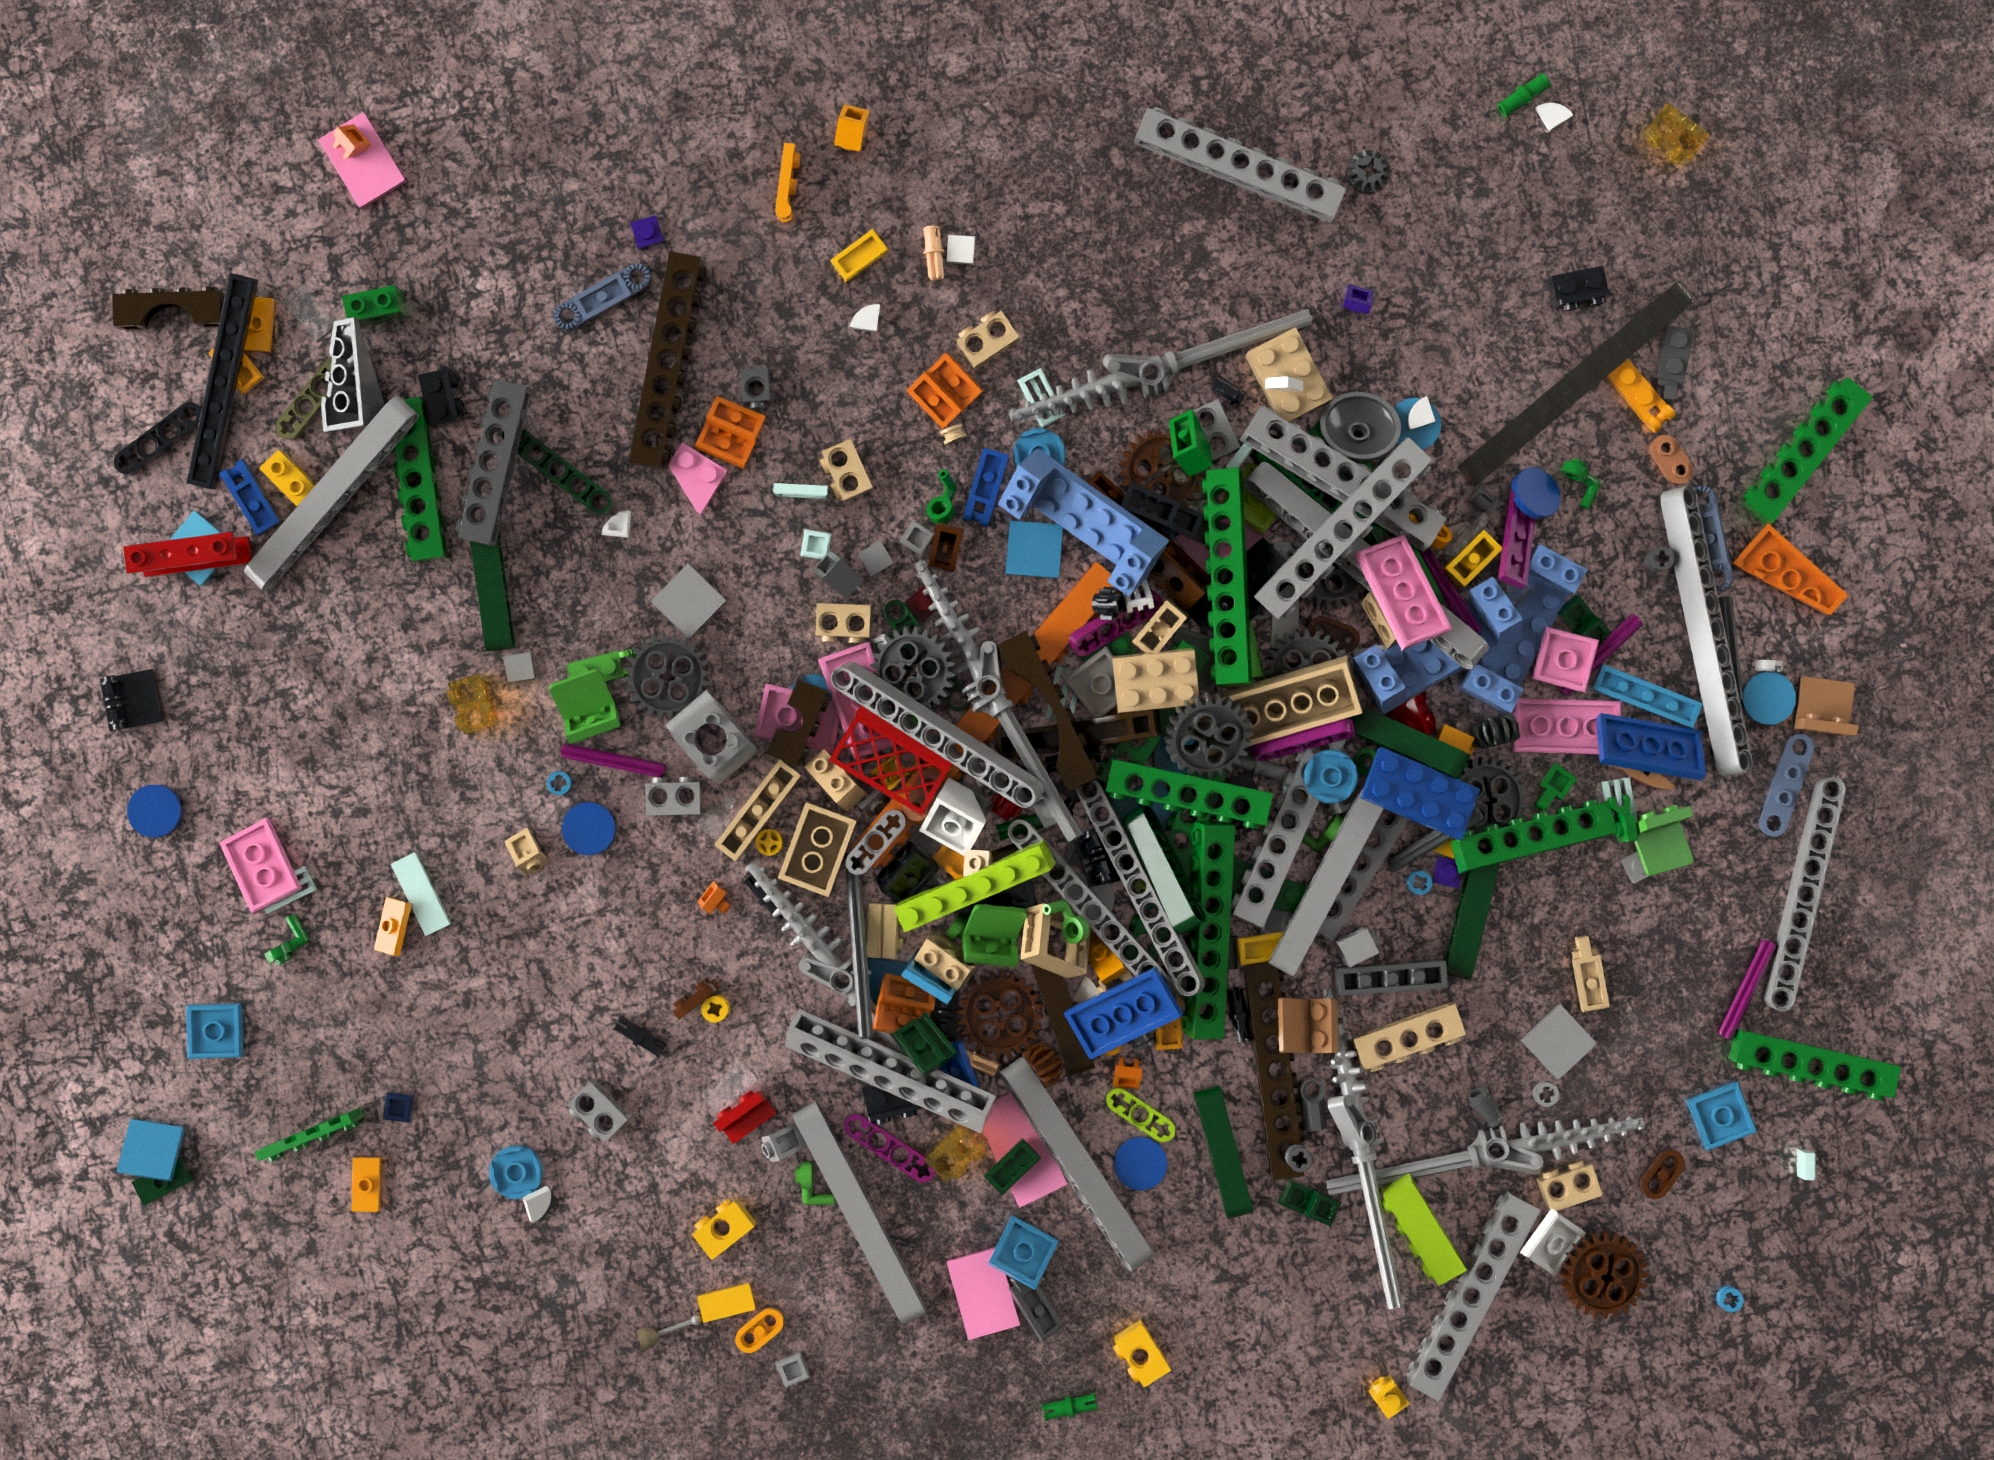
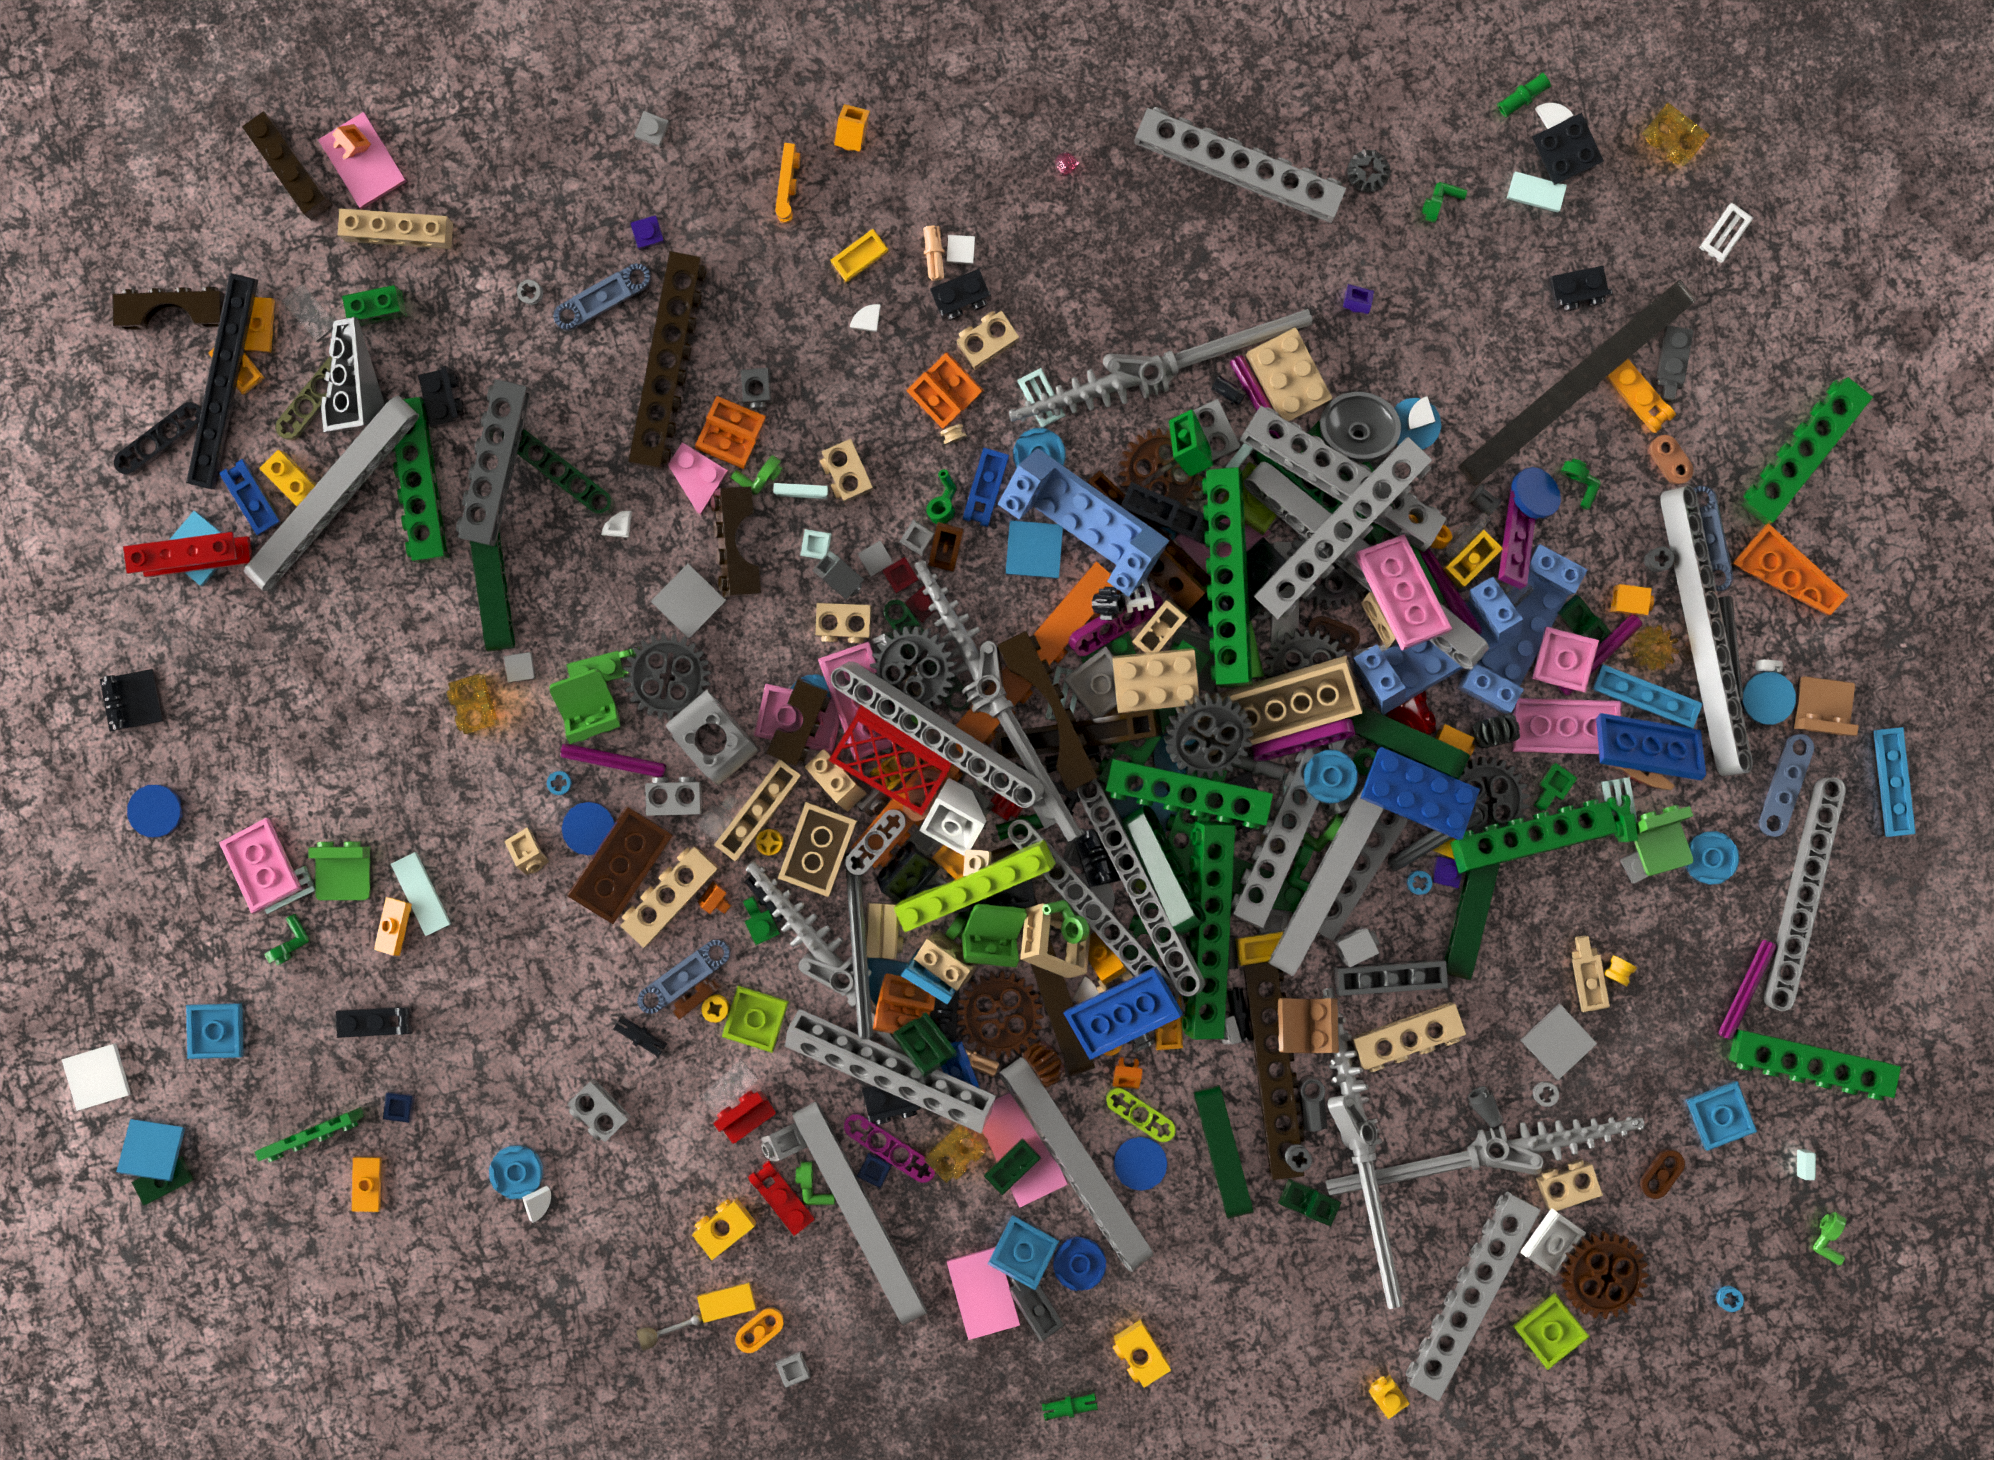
(96, 1077): none -> white tile
(286, 166): none -> dark brown arch
(341, 871): none -> bright green bracket
(372, 1022): none -> black plate
(395, 228): none -> tan brick
(538, 295): none -> light grey bush
(619, 865): none -> reddish brown plate
(644, 931): none -> tan brick
(651, 129): none -> light grey plate
(683, 976): none -> sand blue plate
(737, 575): none -> dark brown arch
(755, 1018): none -> lime tile
(761, 924): none -> green plate
(769, 471): none -> bright green plate
(782, 1198): none -> red plate
(874, 1170): none -> dark blue tile
(900, 575): none -> dark red plate
(960, 295): none -> black bracket
(1066, 163): none -> clear pink hinge
(1079, 1263): none -> blue tile
(1231, 1031): none -> light grey tile
(1250, 385): none -> magenta axle
(1284, 384): white tile -> none
(1300, 862): none -> green plate
(1423, 1230): lime brick -> none
(1432, 206): none -> green plate
(1536, 192): none -> light aqua tile
(1551, 1331): none -> lime tile
(1567, 149): none -> black hinge
(1620, 971): none -> yellow wheel
(1632, 600): none -> light orange brick
(1658, 658): none -> clear yellow gear
(1713, 251): none -> white tile
(1713, 857): none -> dark azure tile
(1832, 1227): none -> bright green plate
(1894, 782): none -> dark azure plate

